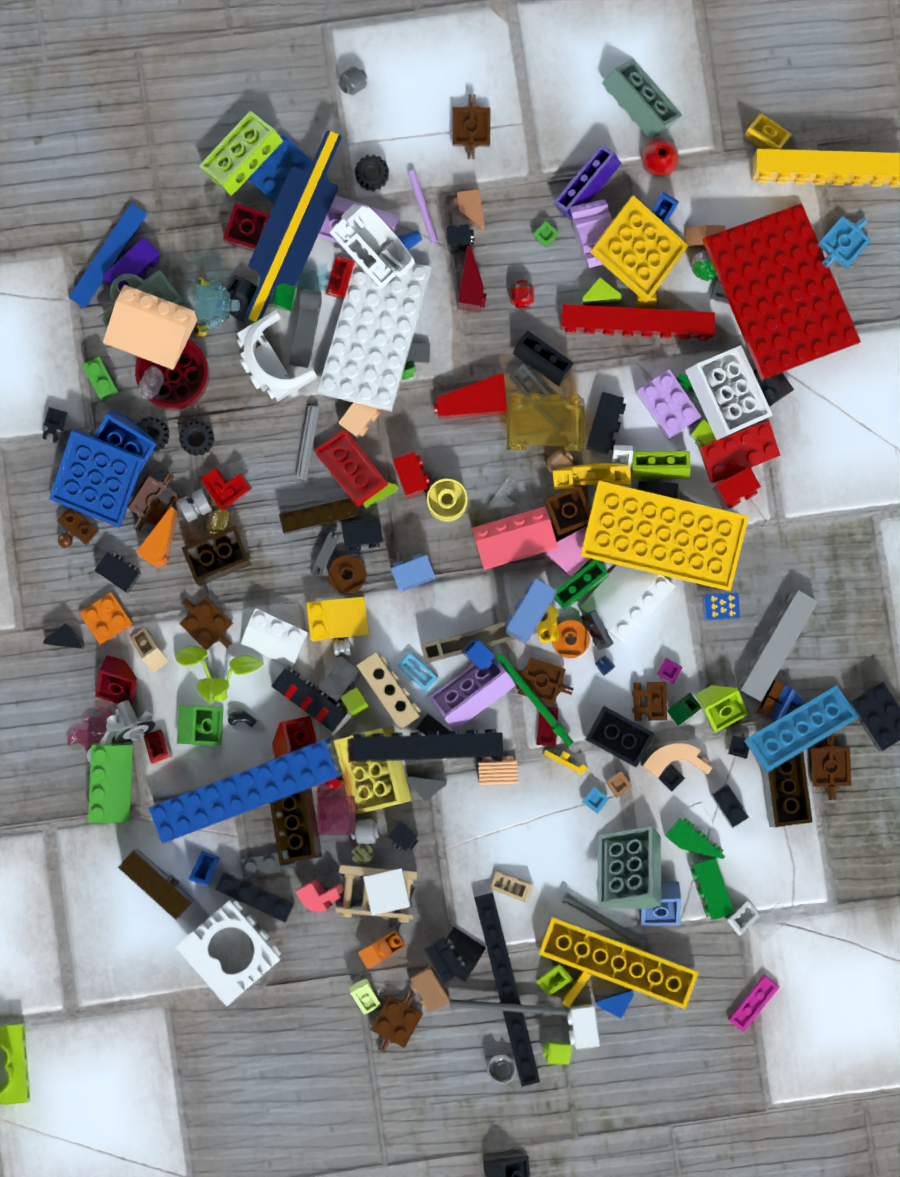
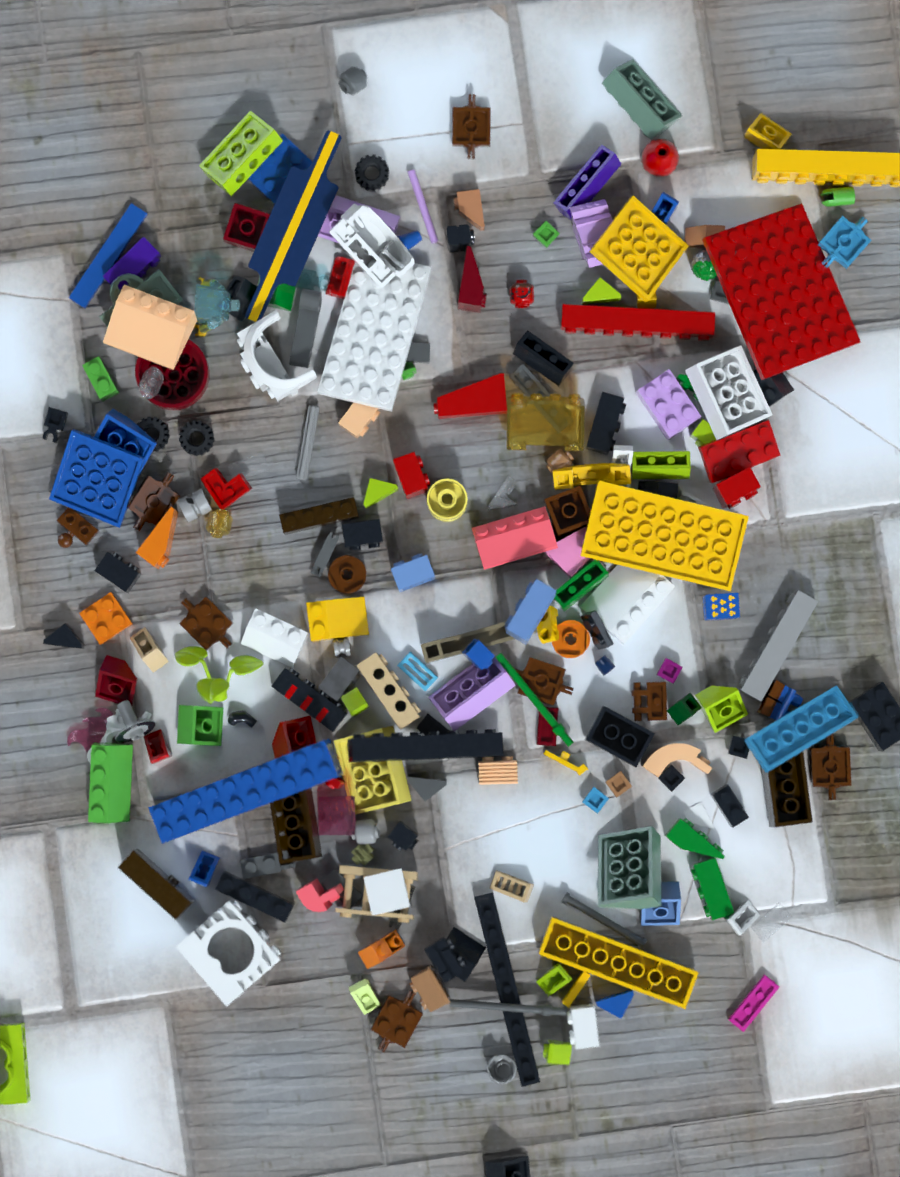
(216, 556): dark brown slope -> none
(351, 467): red plate -> none
(841, 196): none -> bright green piece

